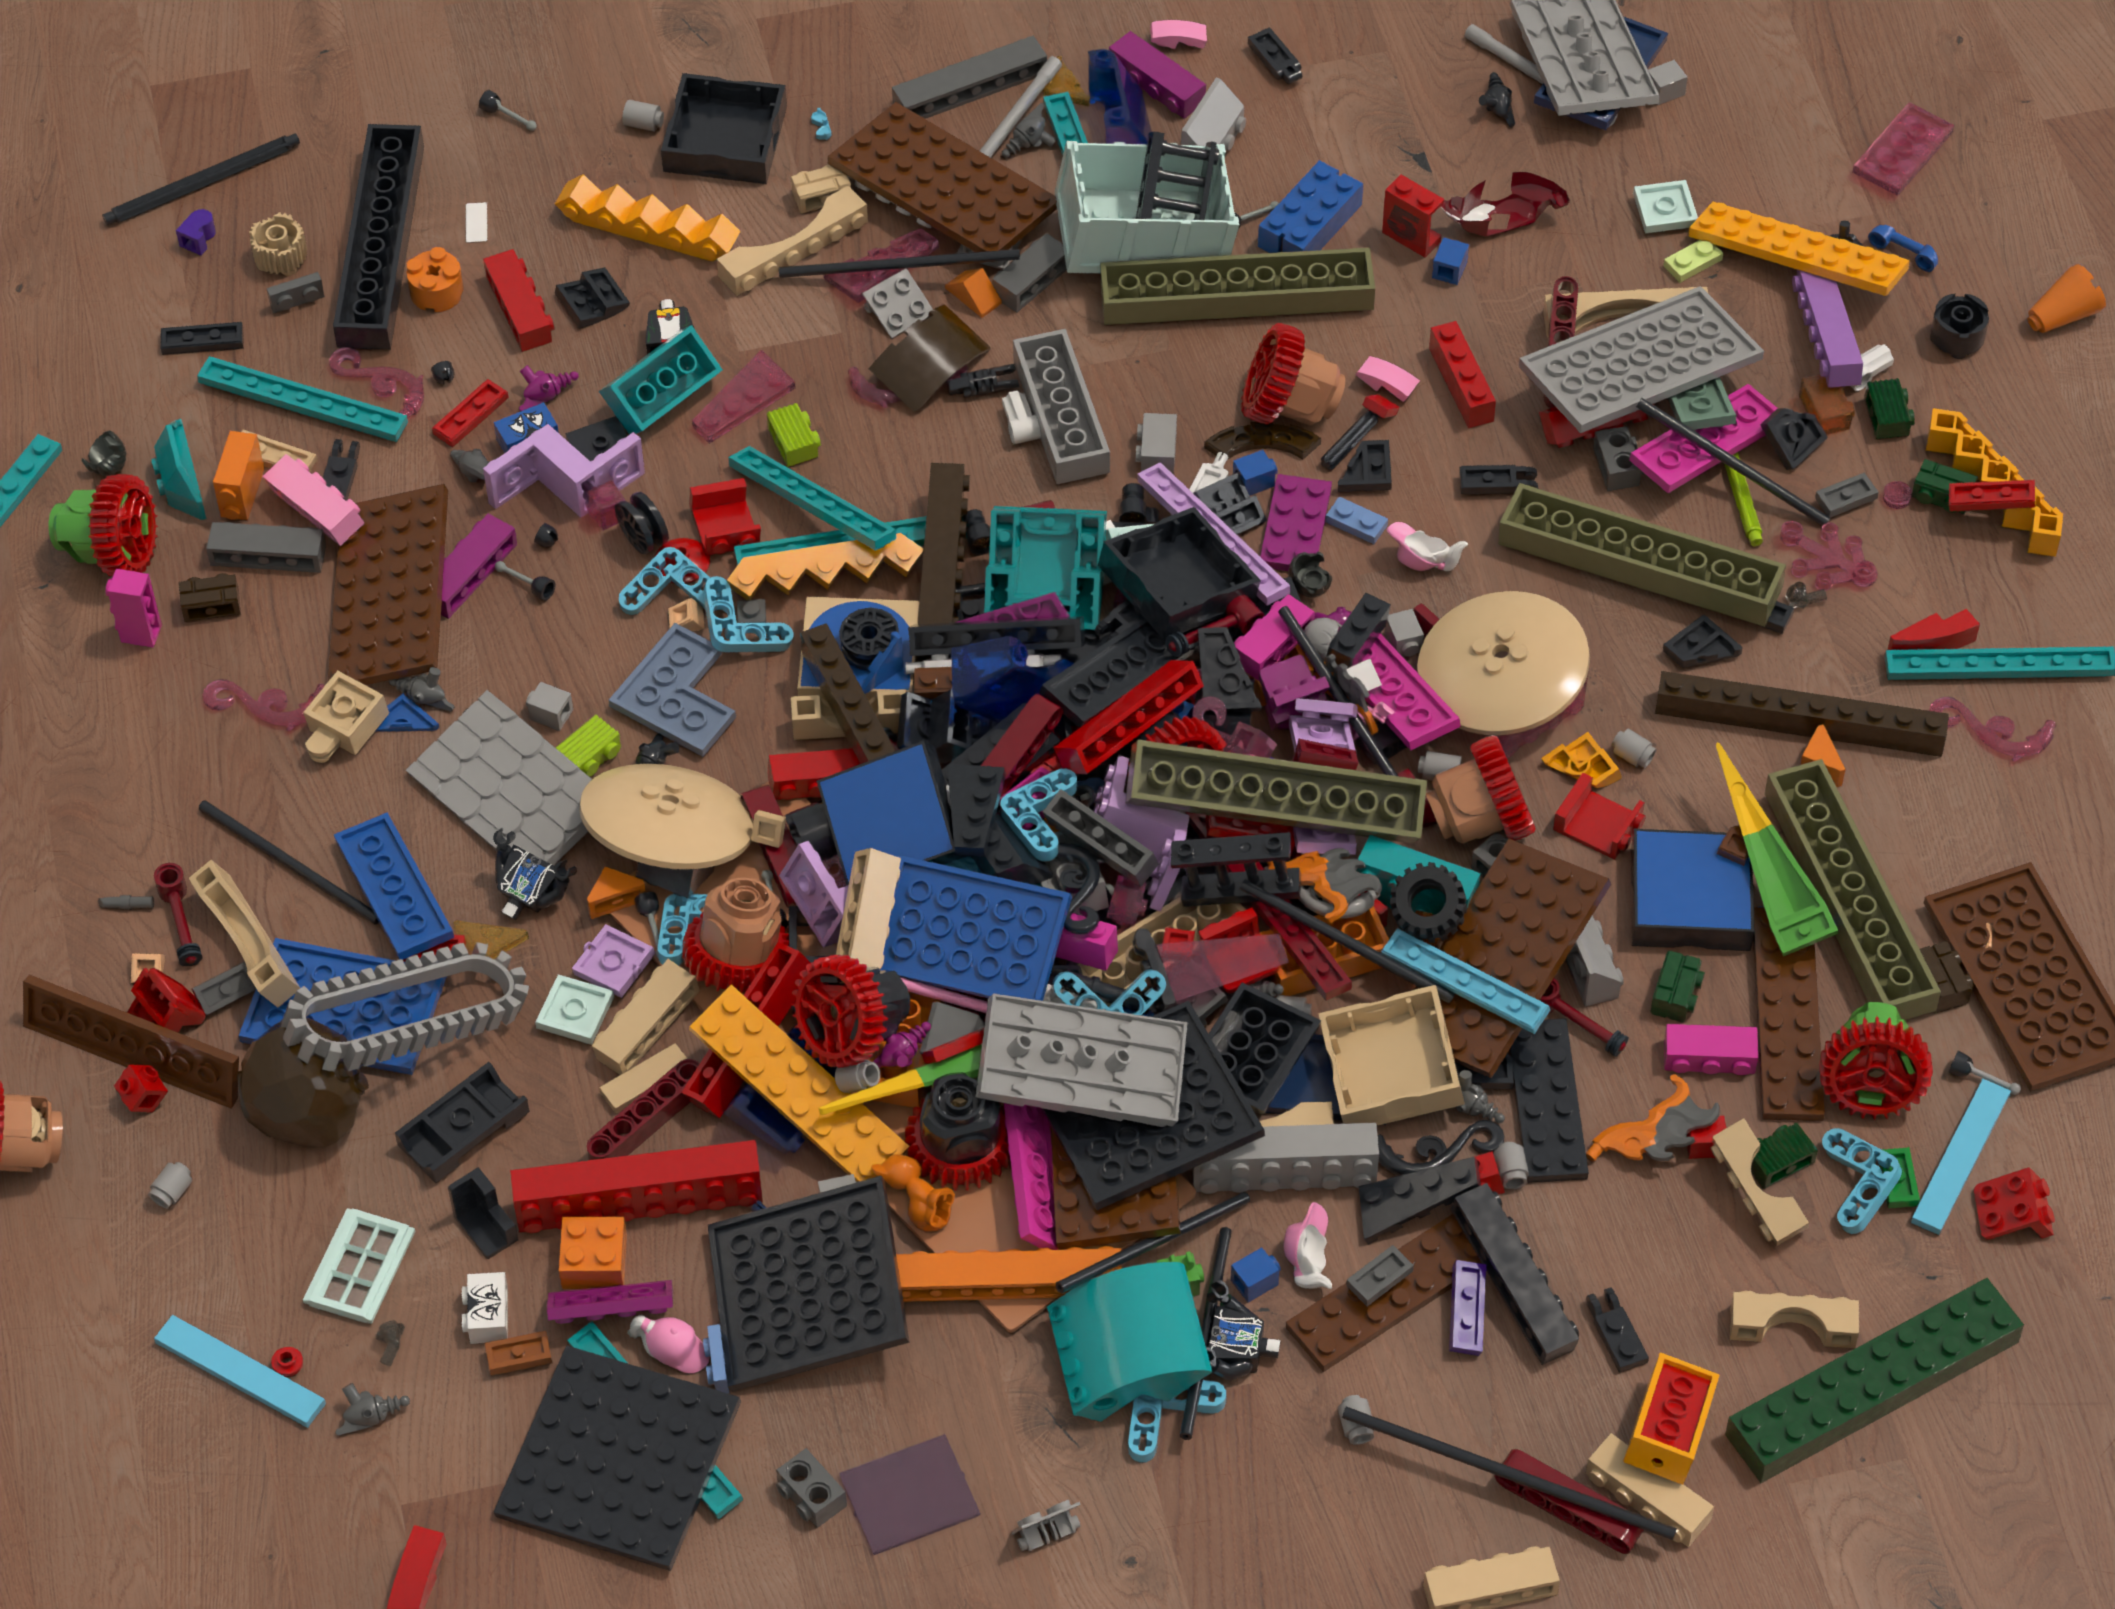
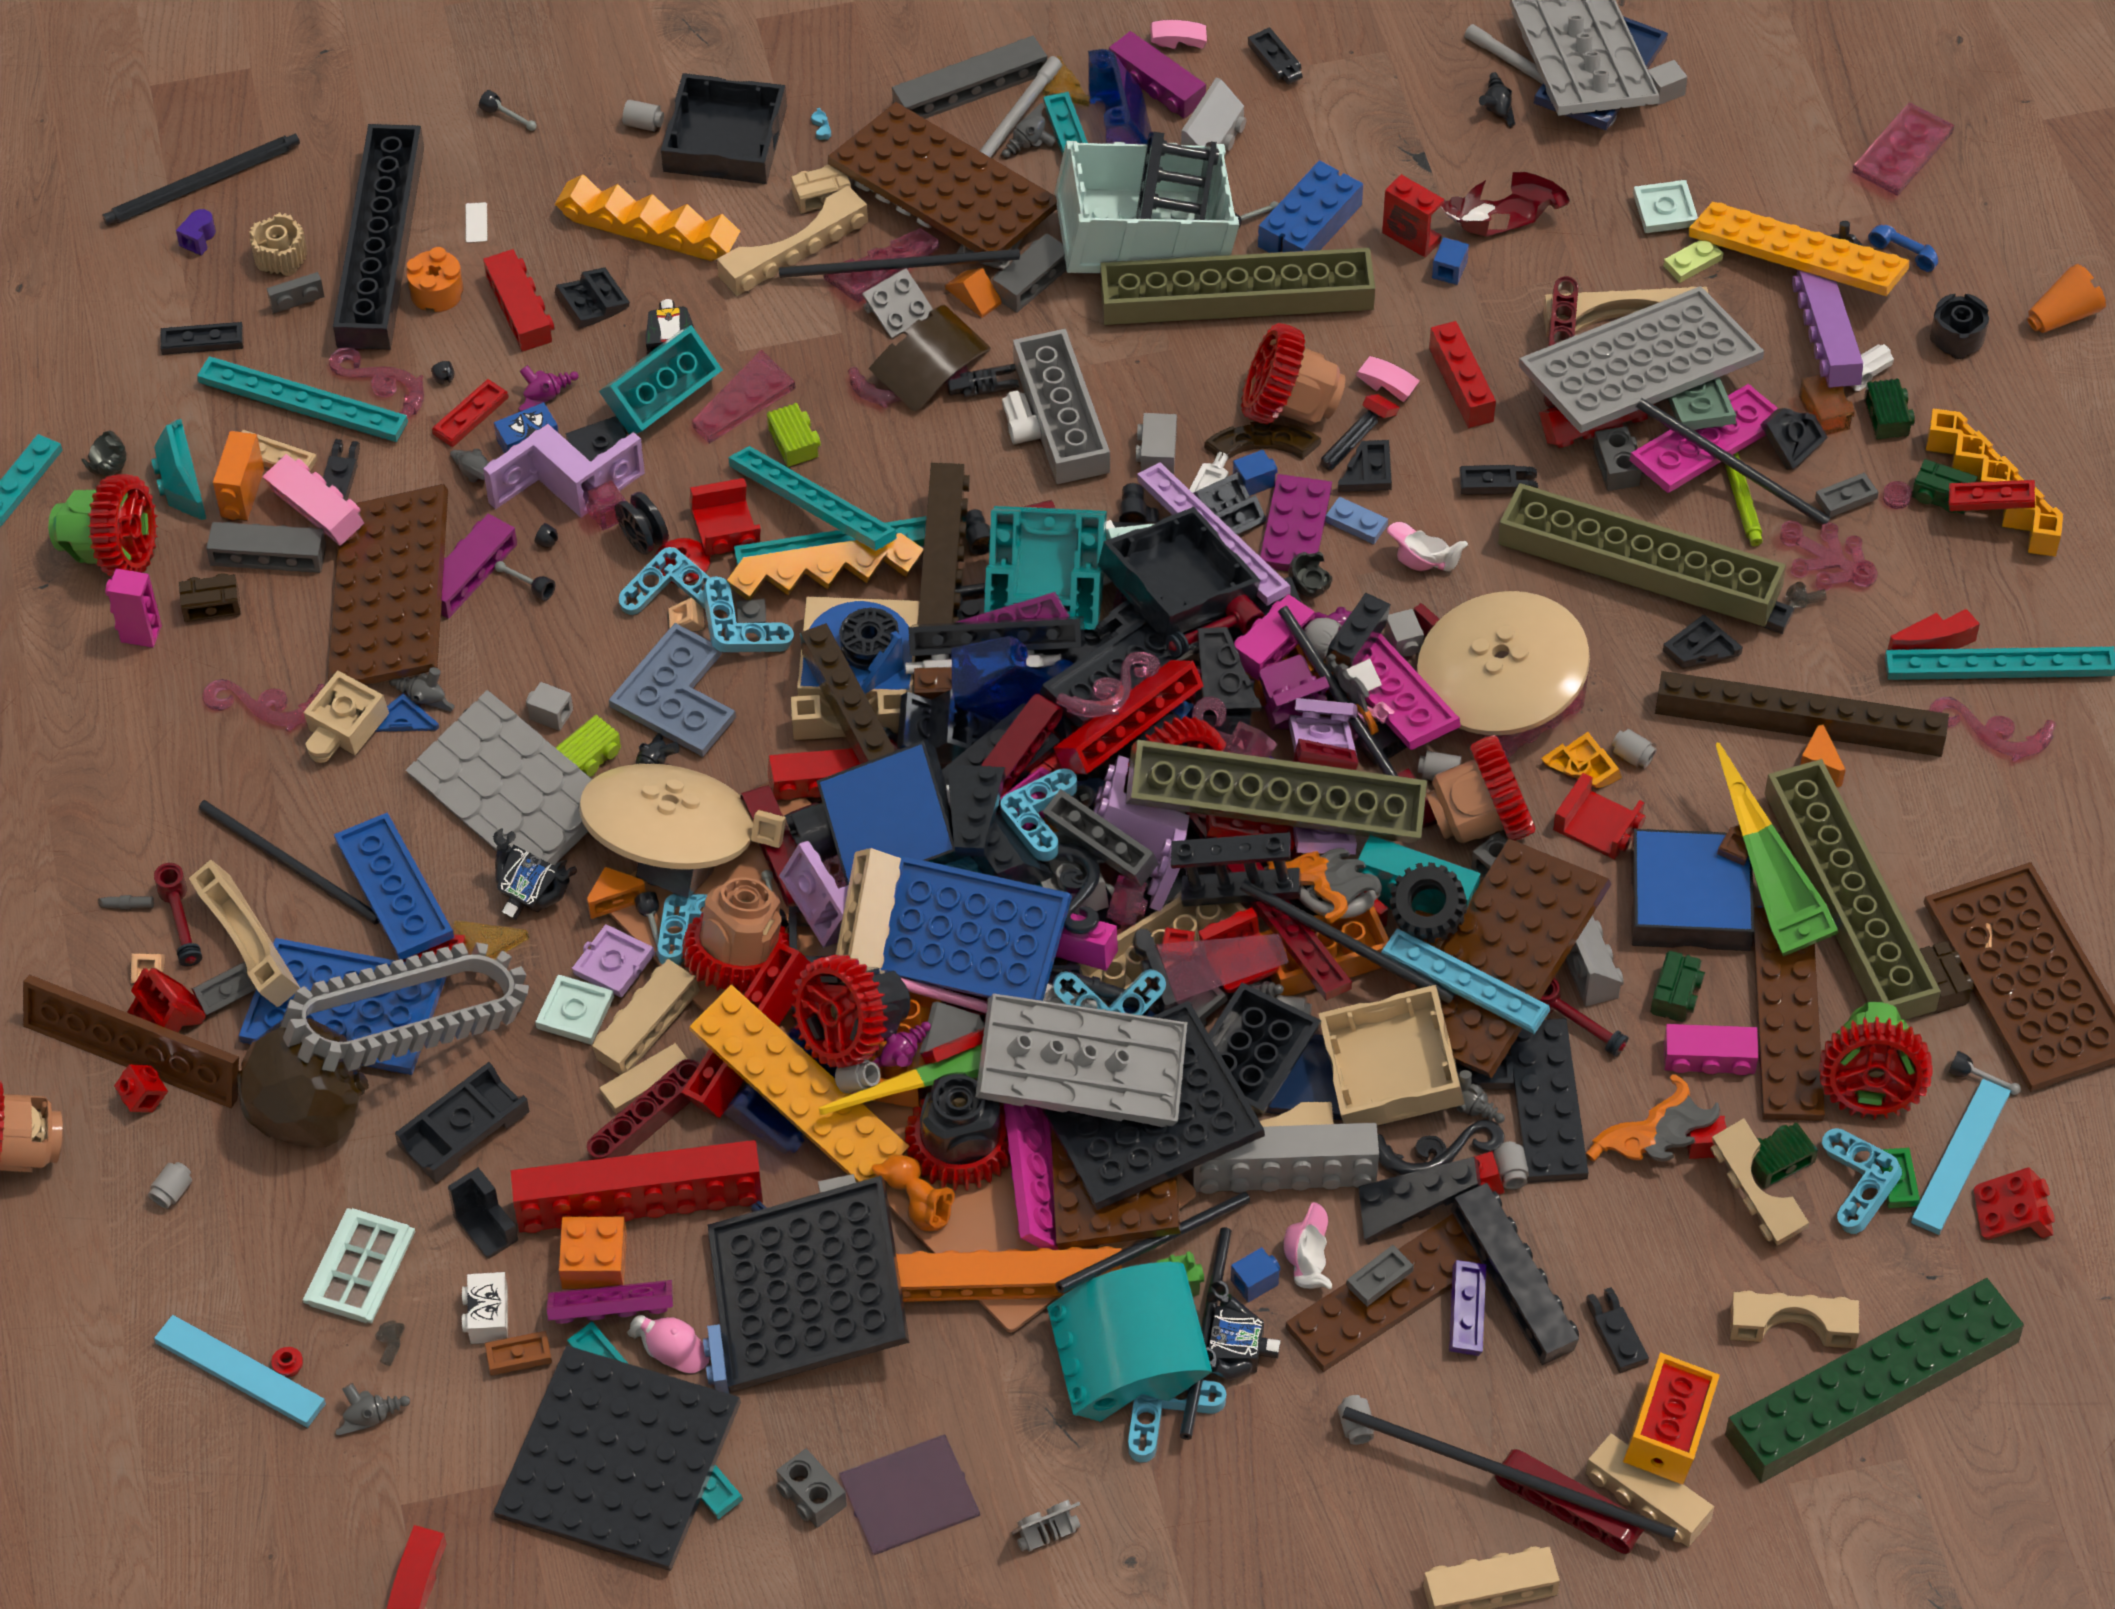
(1105, 686): none -> clear pink plant

